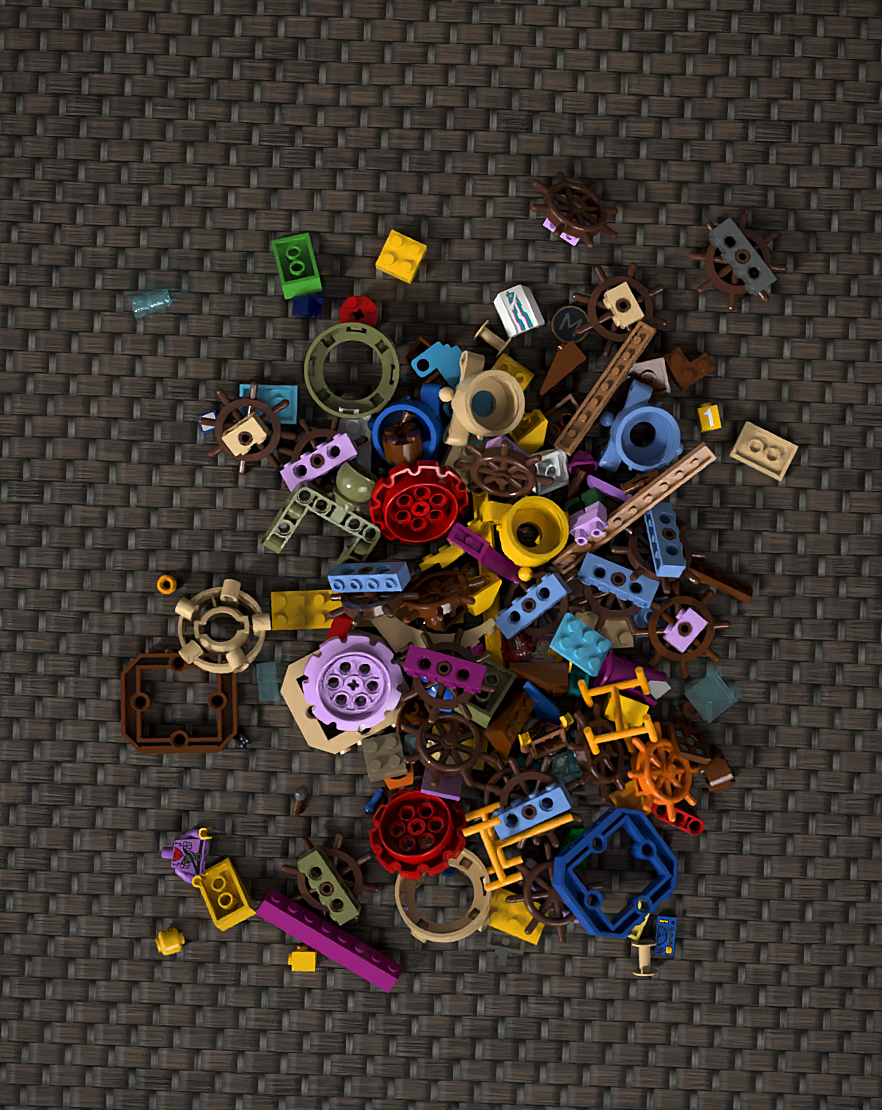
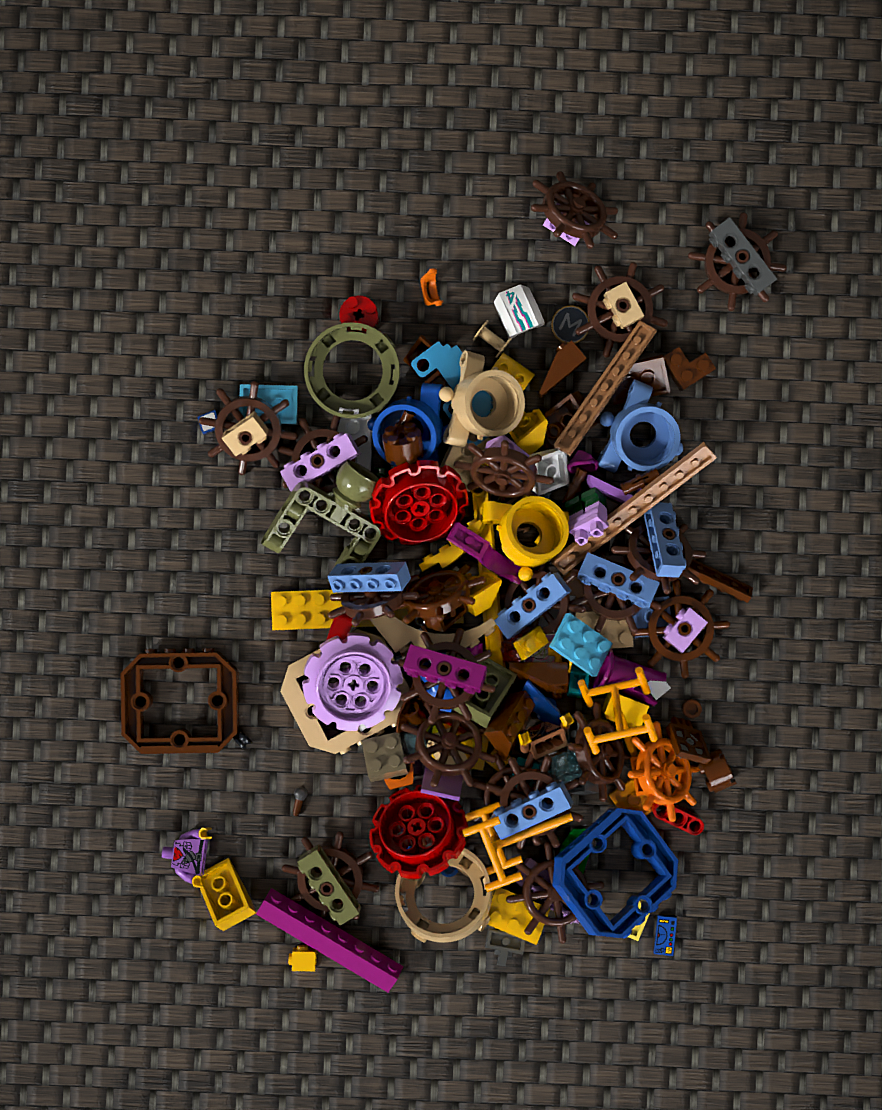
(149, 302): clear light blue plant -> none
(160, 584): light orange plate -> none
(169, 941): yellow head -> none
(221, 651): tan piece -> none
(267, 681): clear light blue tile -> none
(296, 265): bright green slope -> none
(307, 307): clear blue brick -> none
(370, 807): blue piece -> none
(401, 256): yellow brick -> none
(430, 278): none -> orange helmet
(530, 642): none -> yellow plate
(644, 958): tan piece -> none
(708, 417): yellow brick -> none
(710, 696): clear light blue tile -> none
(763, 451): tan plate -> none

